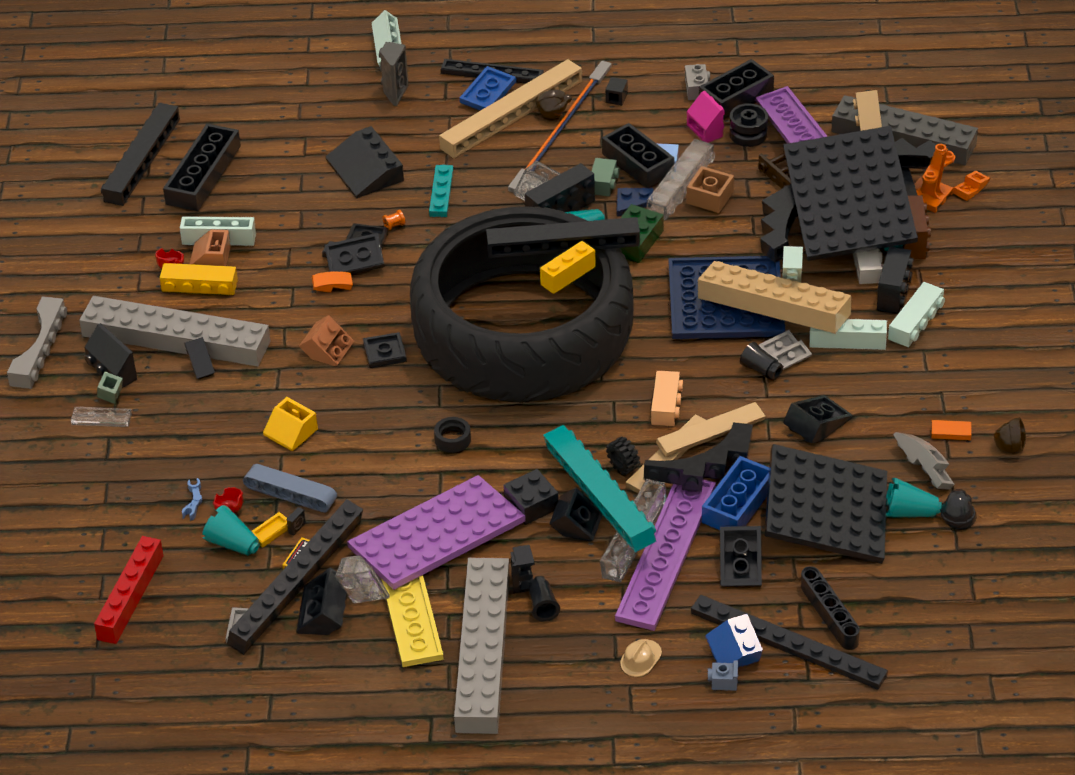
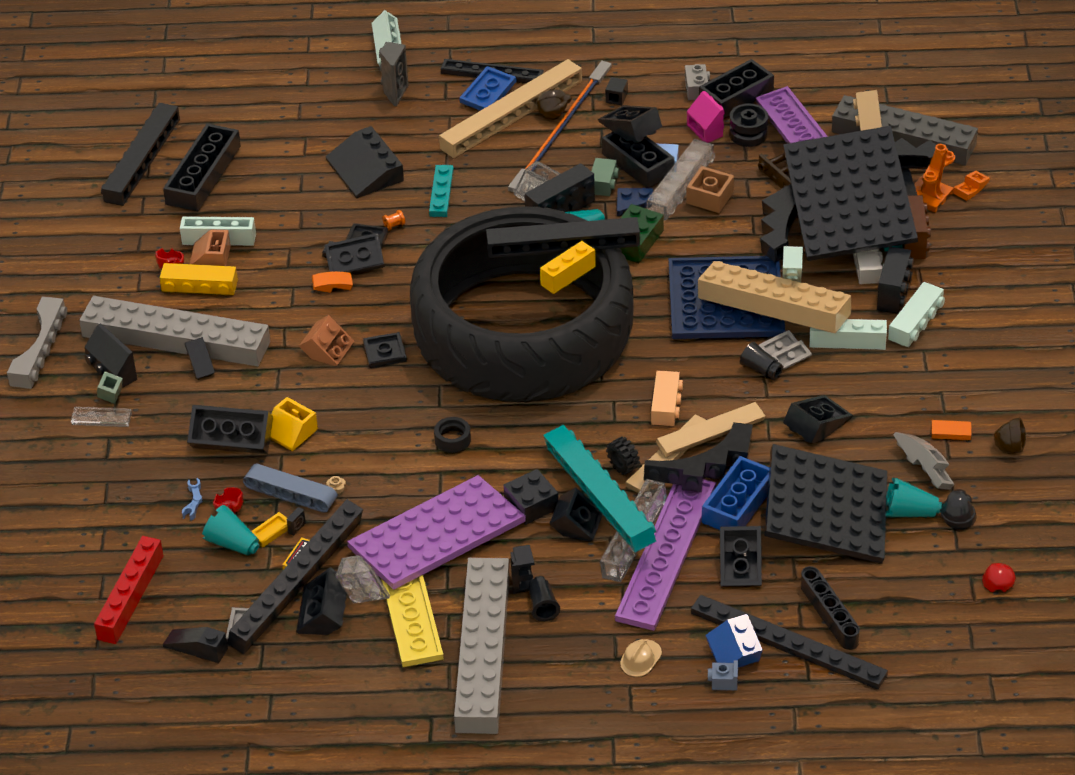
(198, 642): none -> black slope
(230, 429): none -> black brick
(336, 483): none -> tan plate
(632, 122): none -> black slope
(998, 577): none -> red hair

